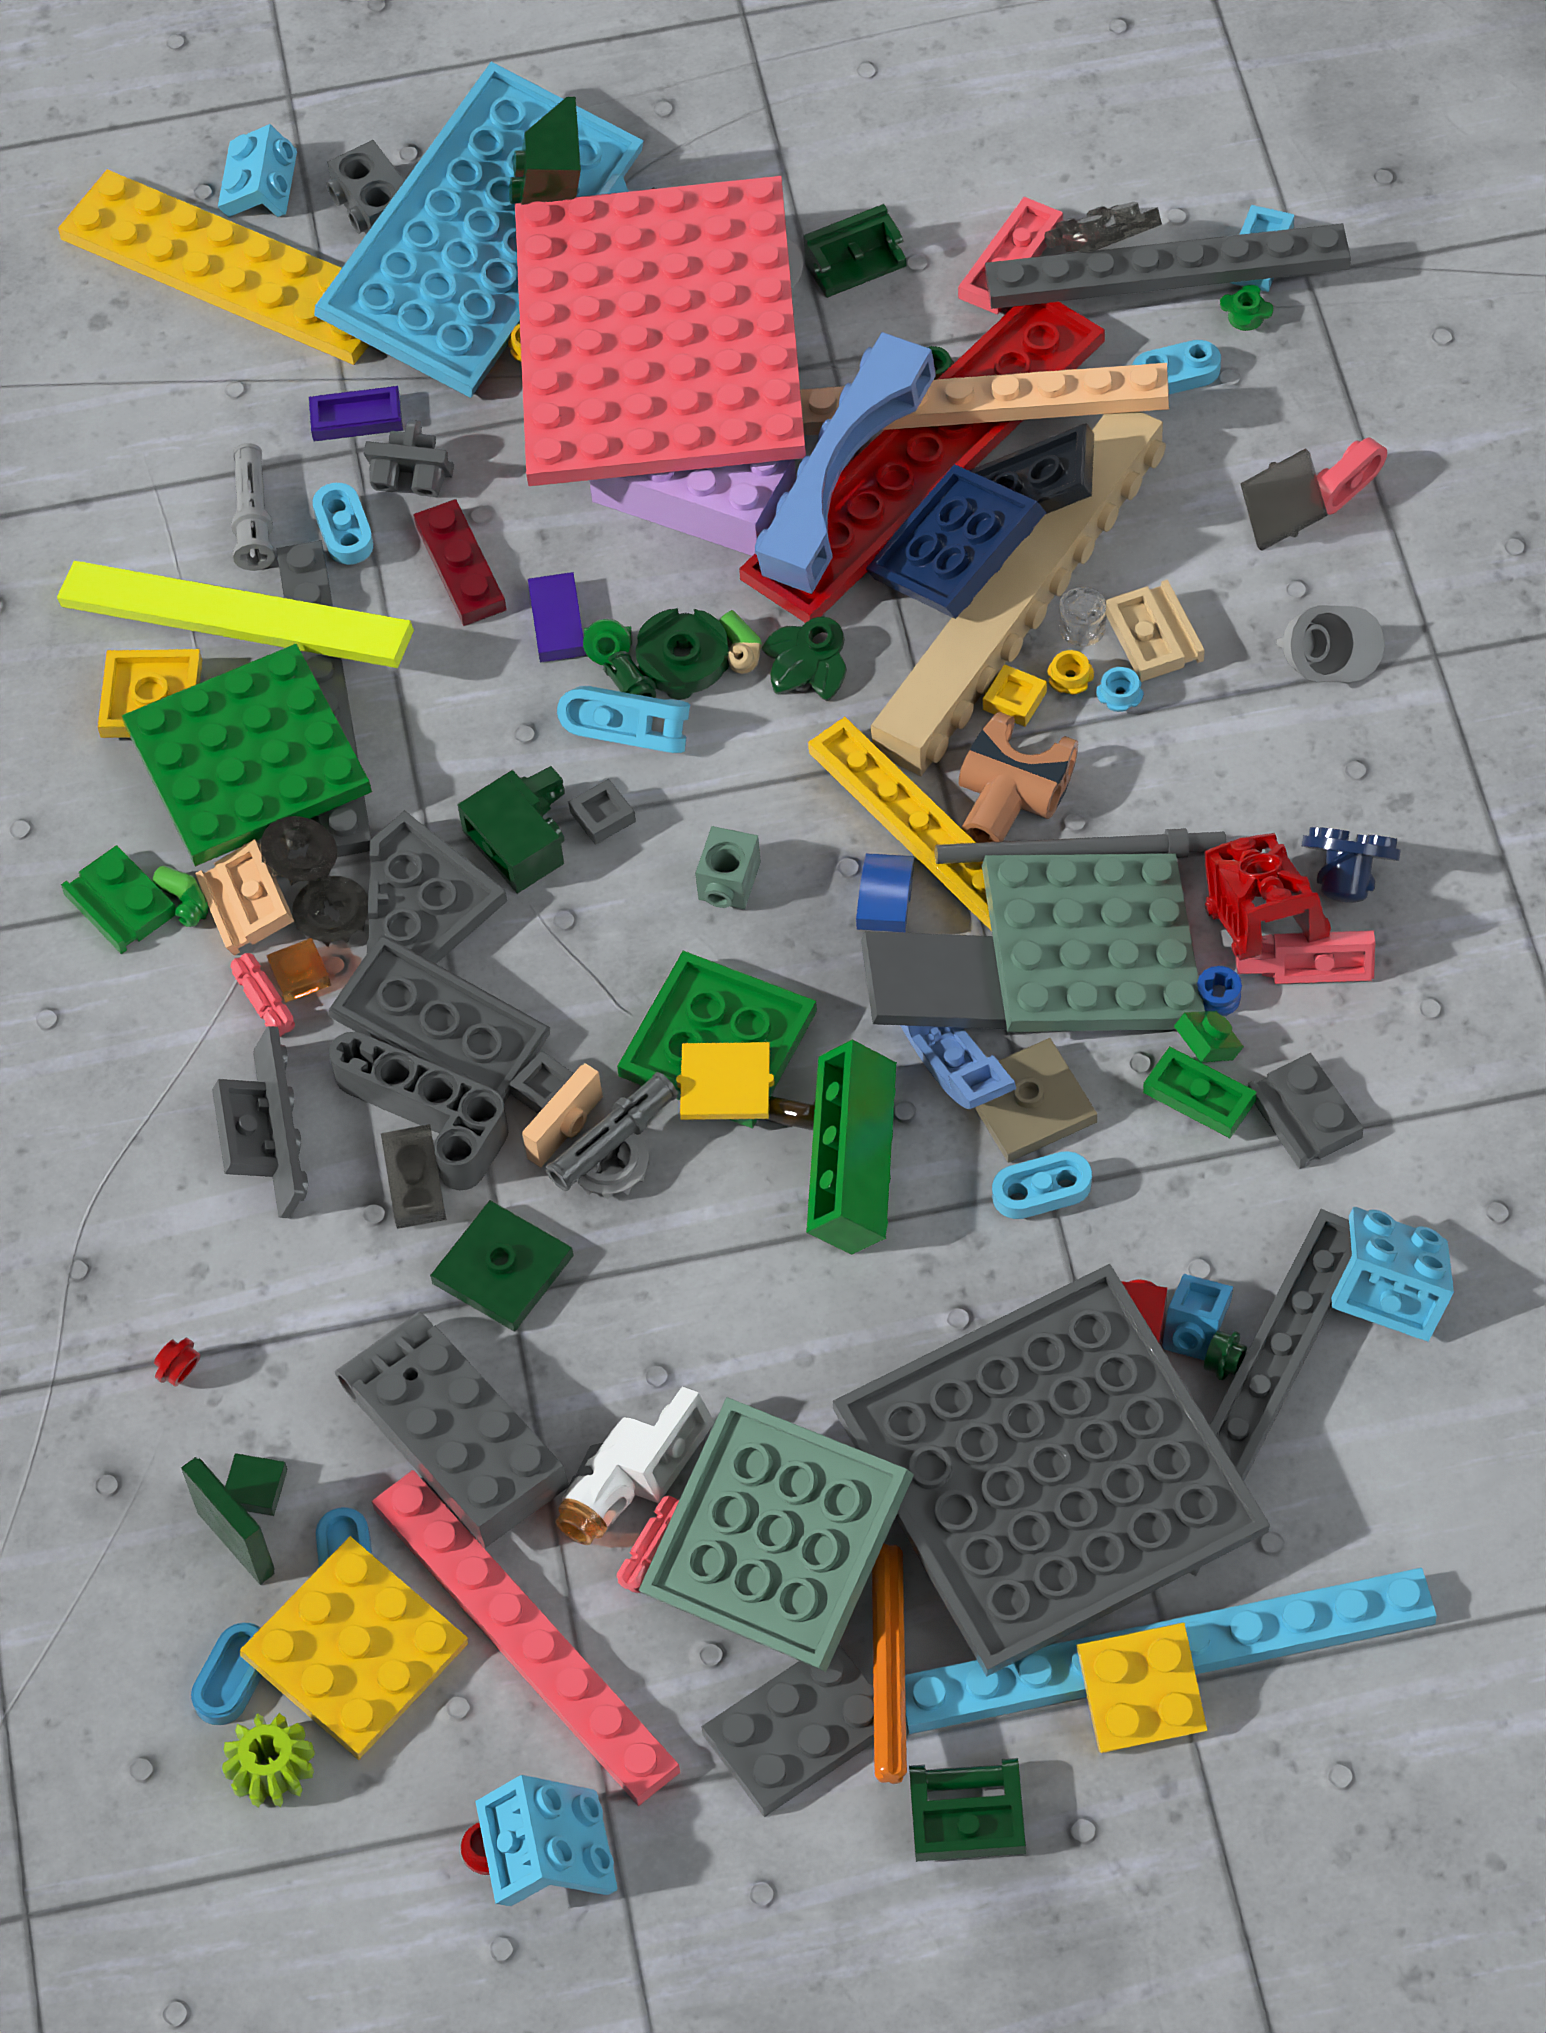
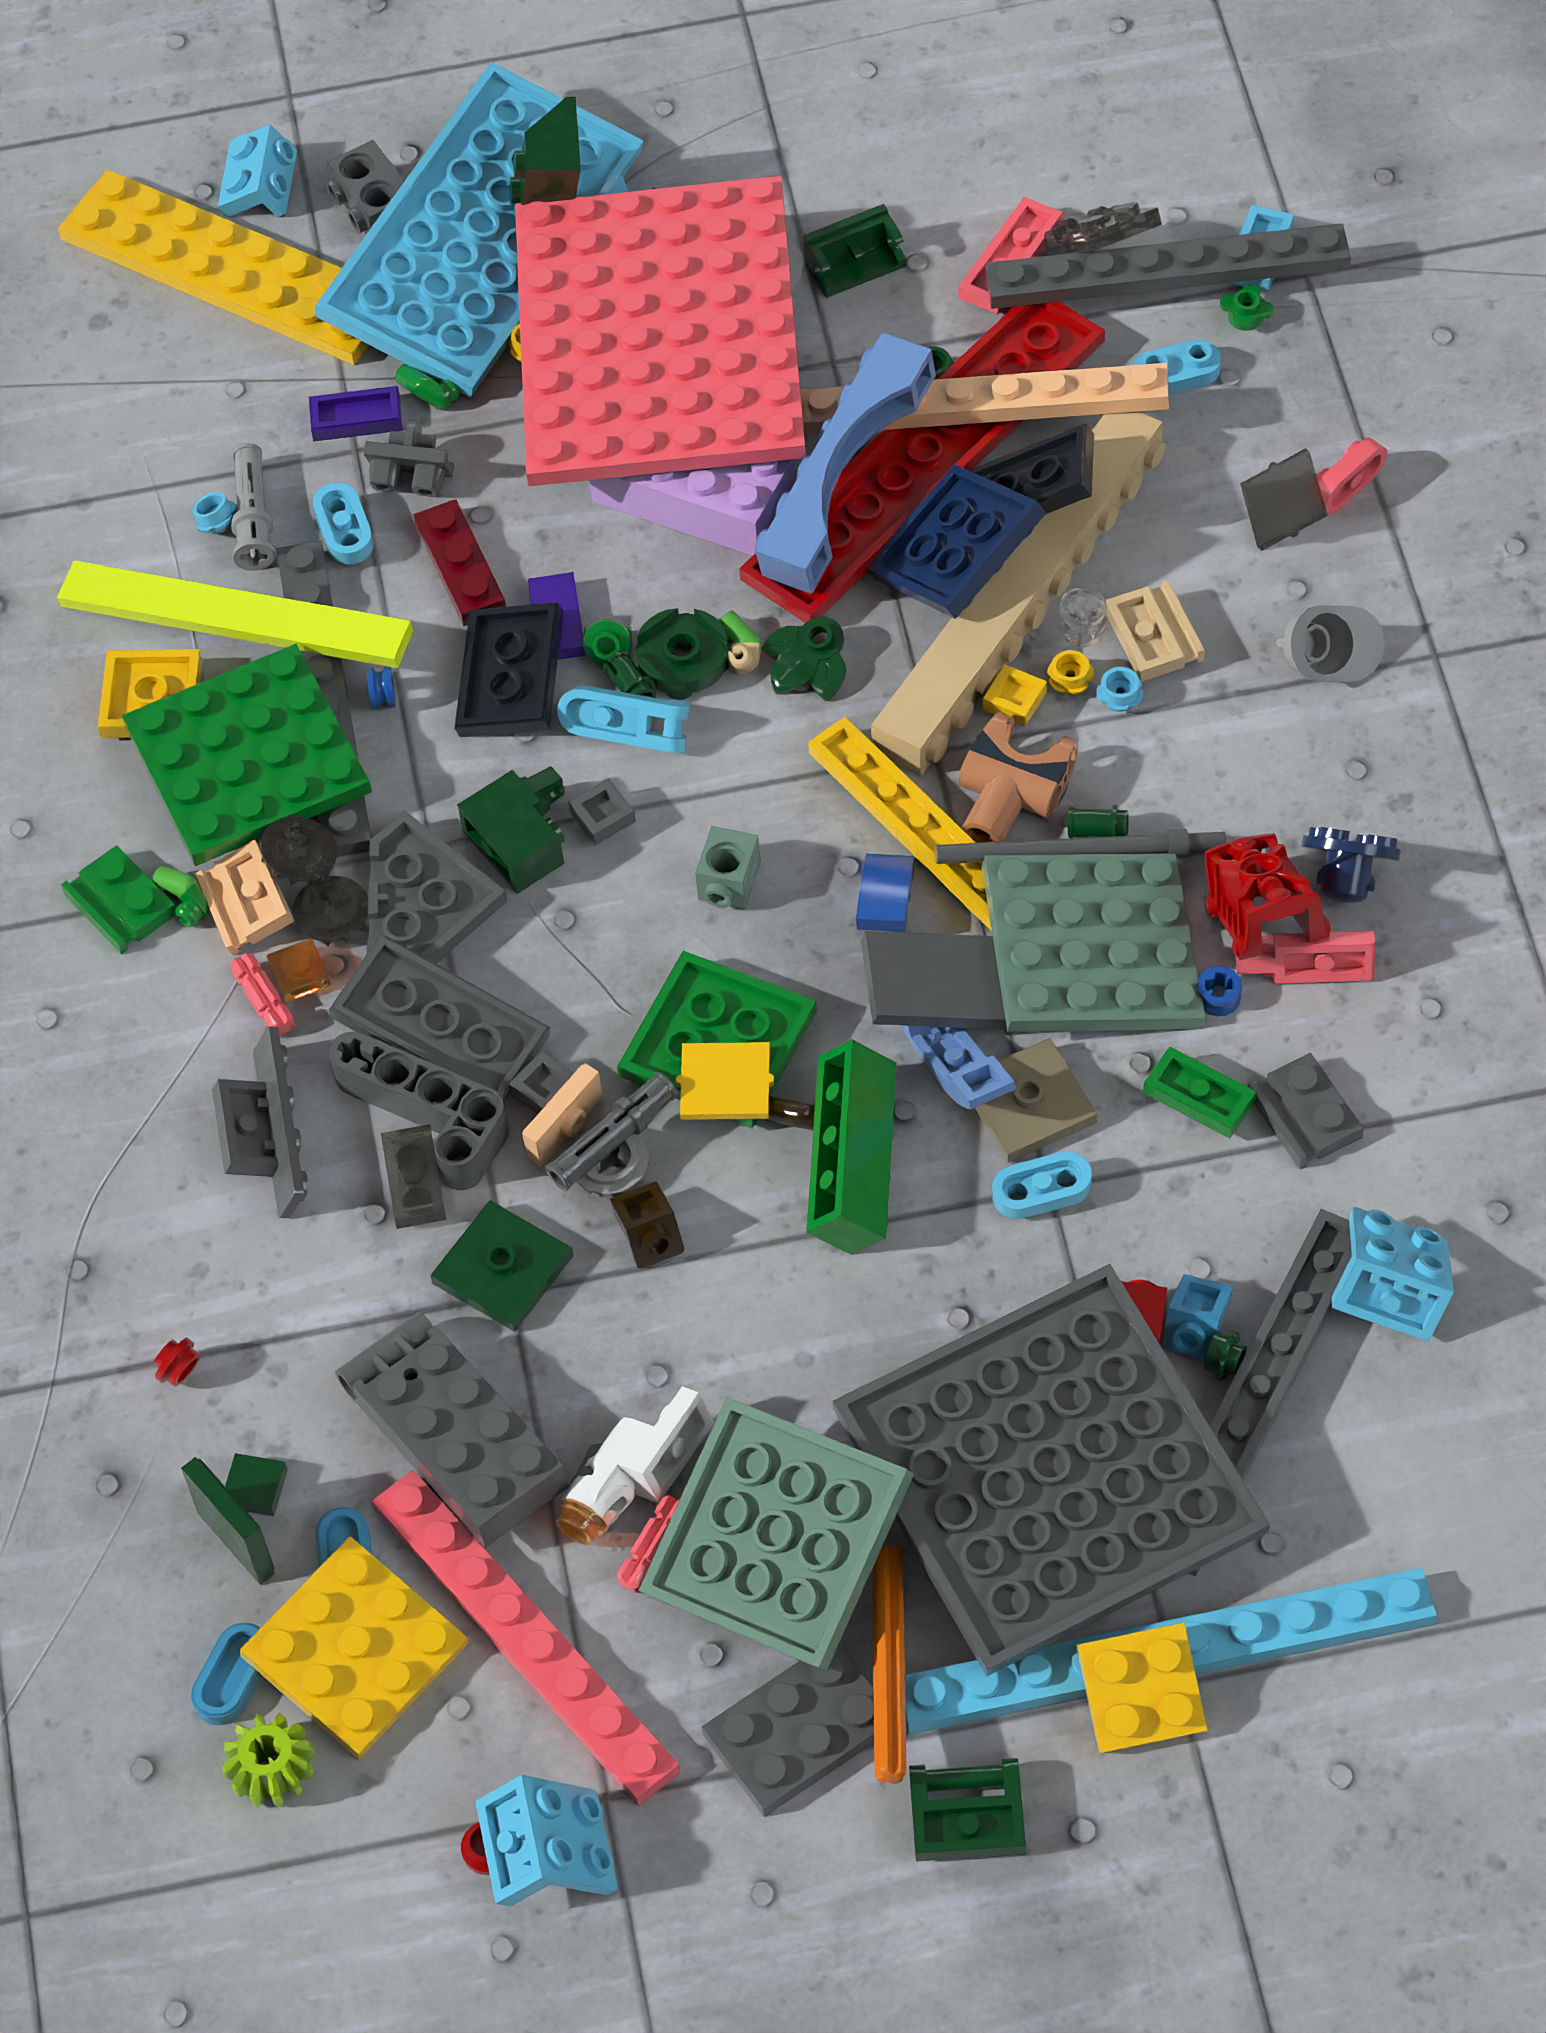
(213, 513): none -> medium azure plate
(381, 687): none -> blue bush
(426, 388): none -> green arm
(509, 670): none -> black tile
(648, 1224): none -> dark brown bracket
(1097, 822): none -> dark green pin
(1209, 1036): green plate -> none

